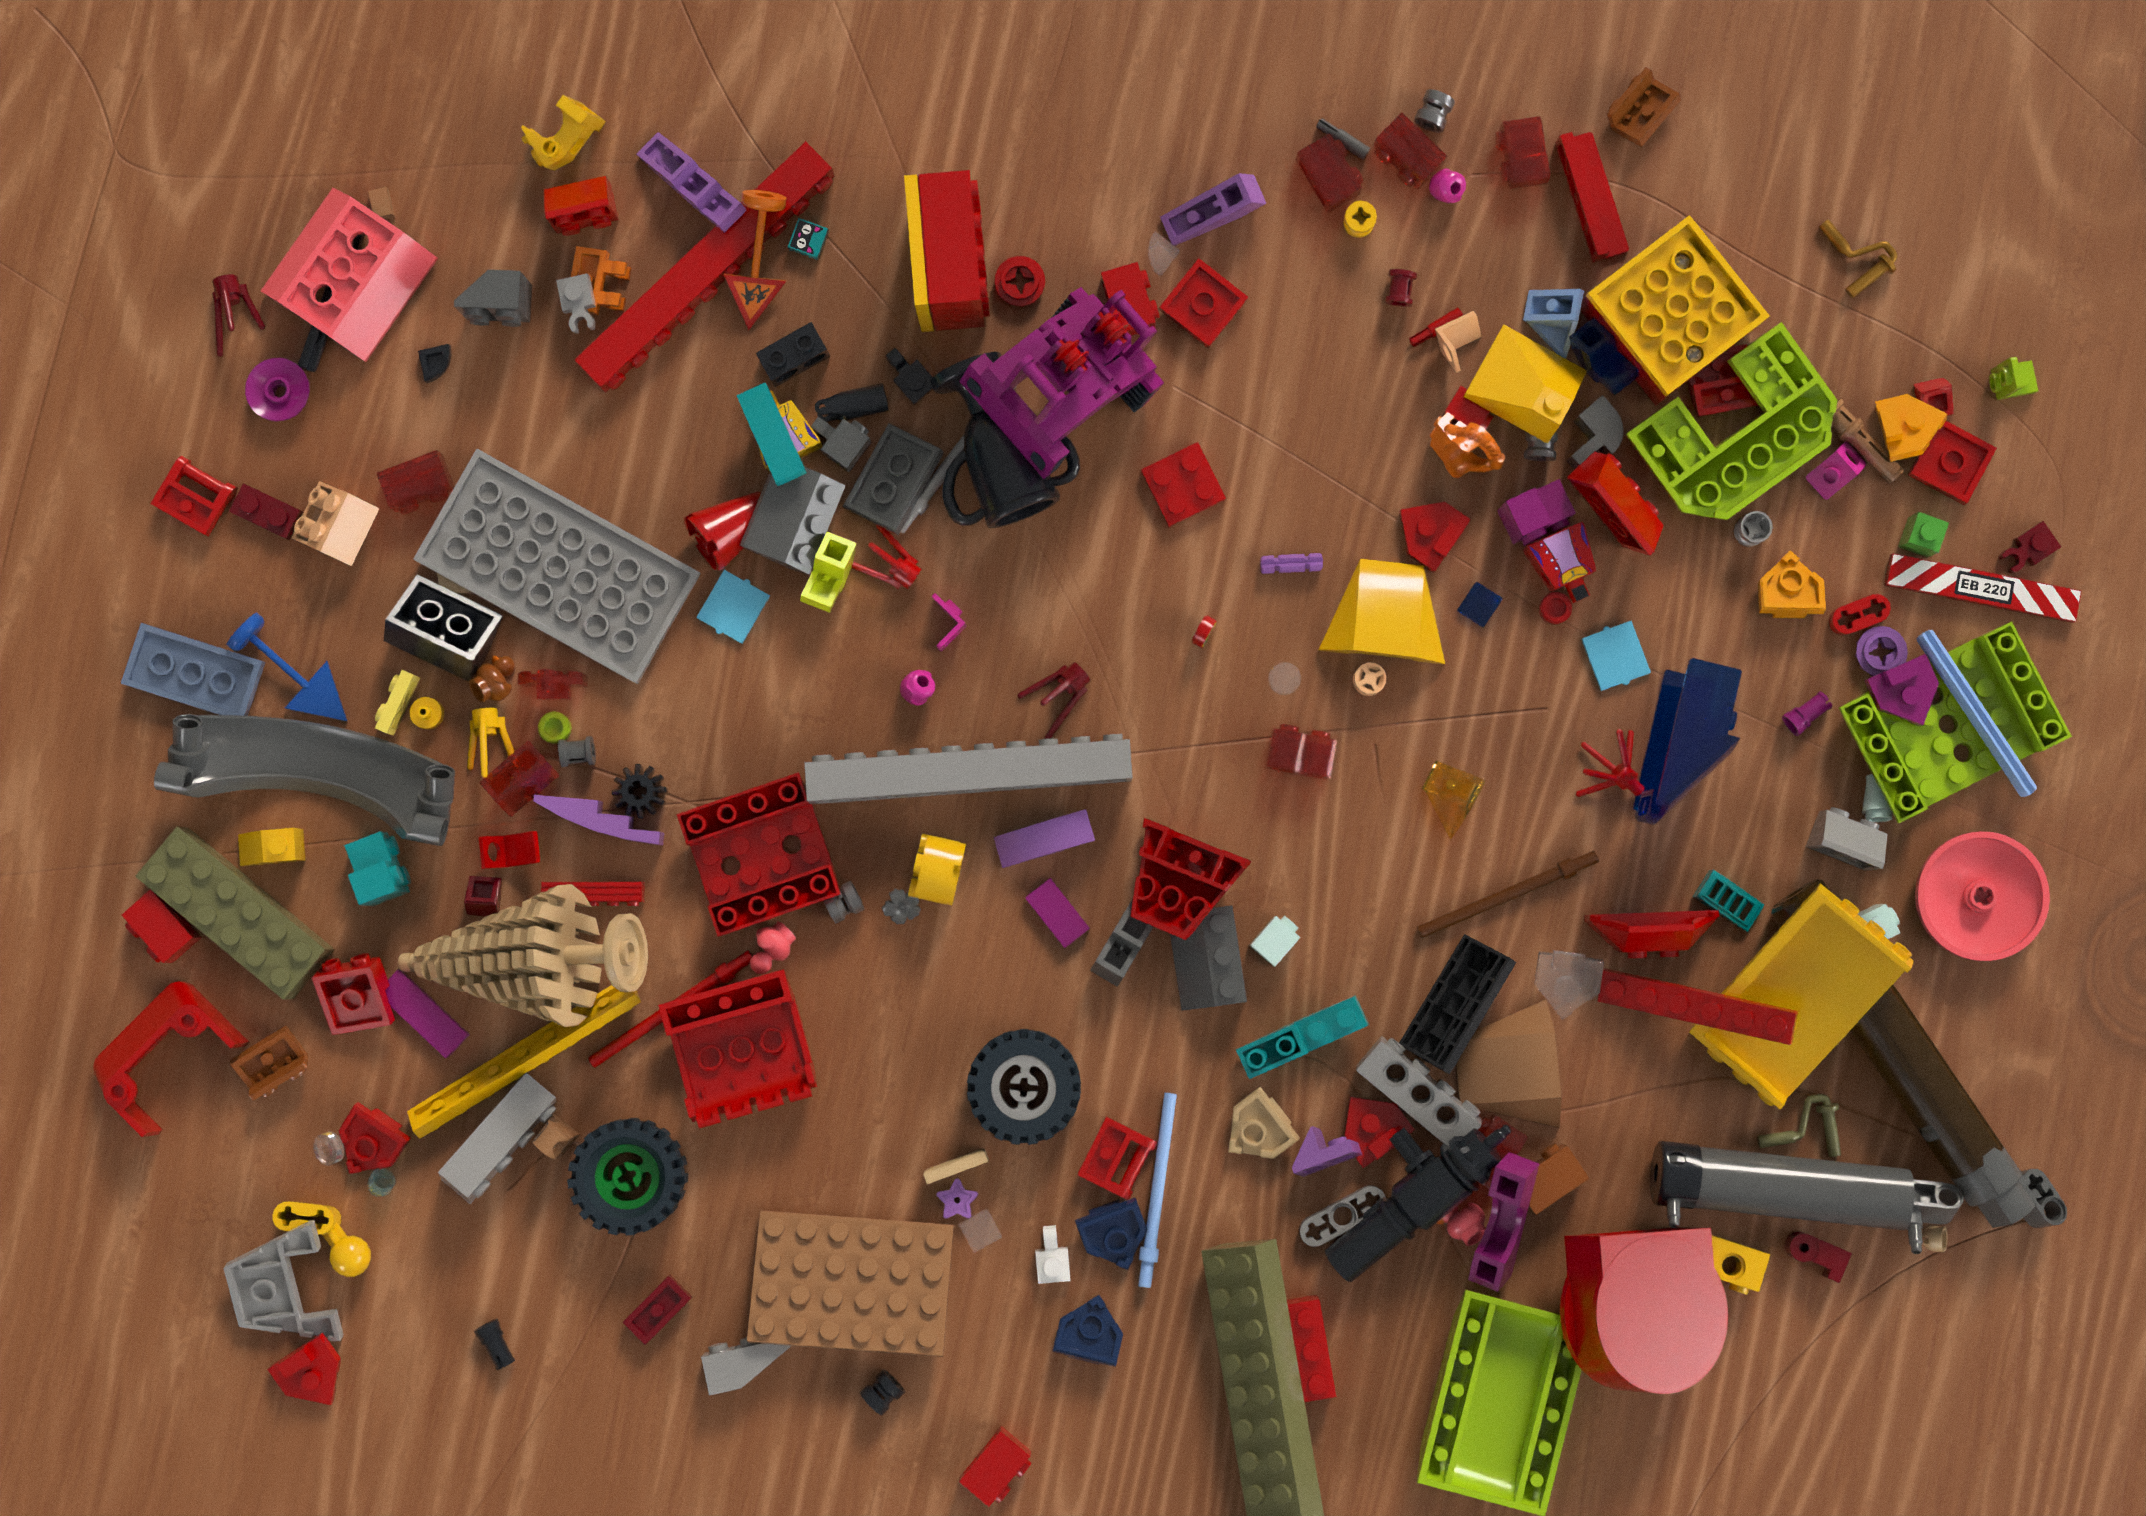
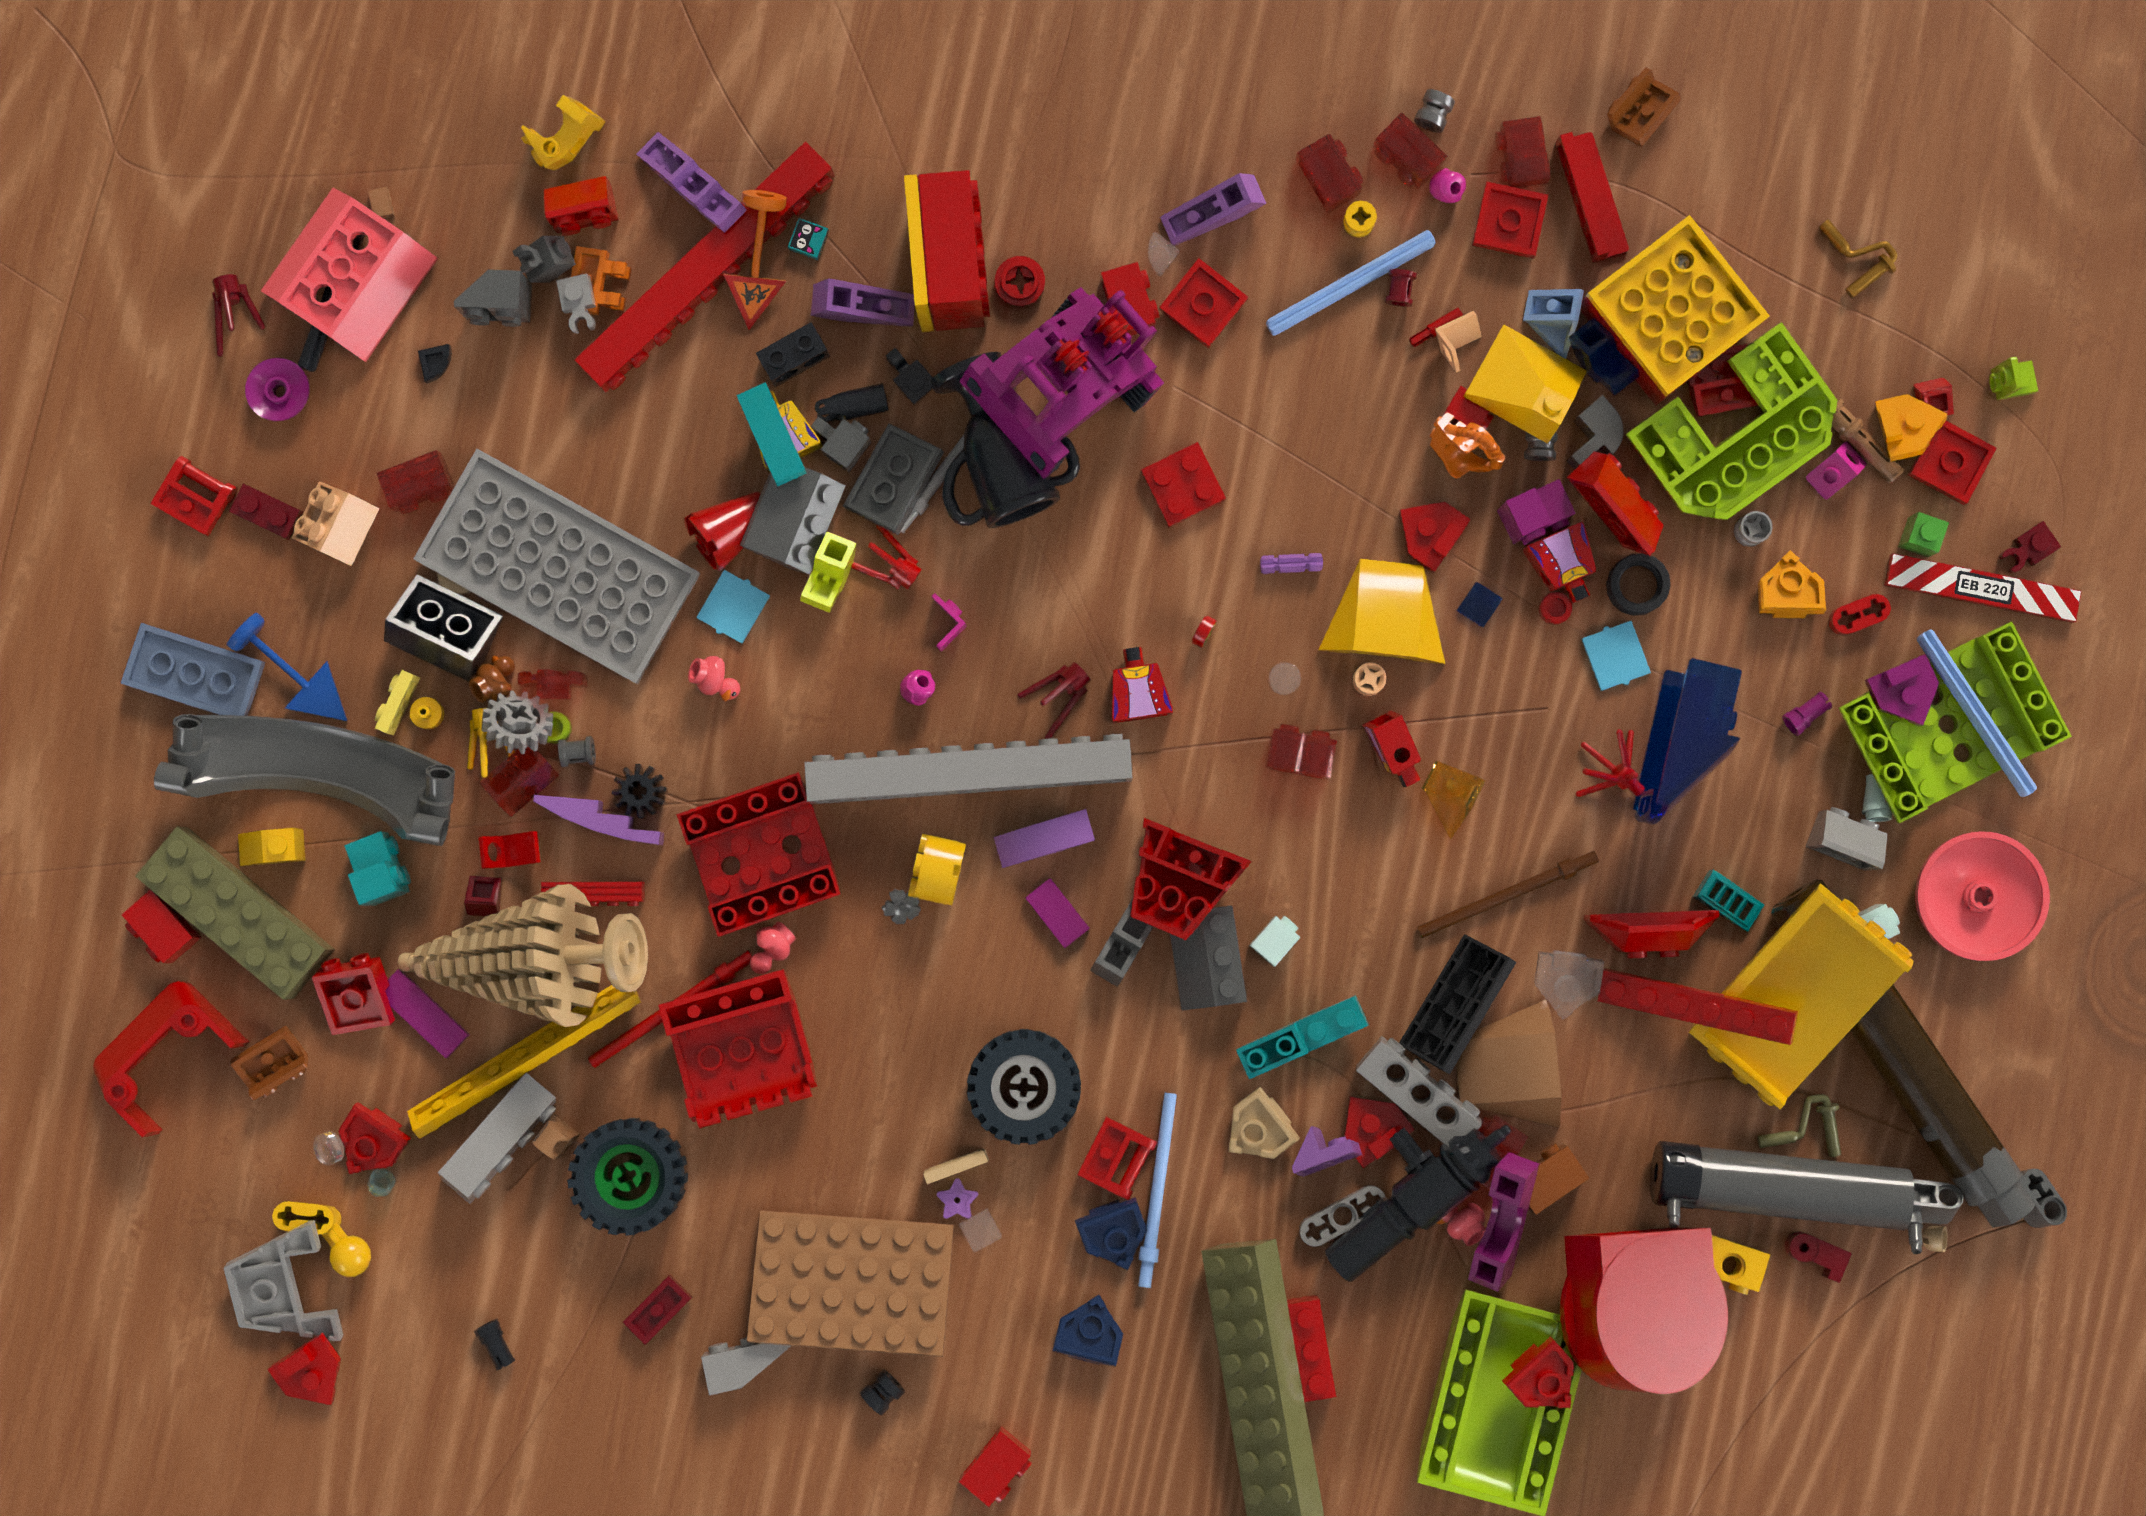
(517, 722): none -> light grey gear
(545, 259): none -> dark grey brick
(710, 679): none -> coral animal
(837, 907): flat silver wheel -> none
(861, 303): none -> medium lavender slope
(1052, 1261): white plate -> none
(1138, 690): none -> torso
(1349, 142): dark grey pin -> none
(1350, 283): none -> light blue axle
(1387, 735): none -> red torso
(1510, 220): none -> red plate
(1542, 1376): none -> red plate
(1662, 579): none -> black tyre
(1889, 640): medium lavender gear -> none

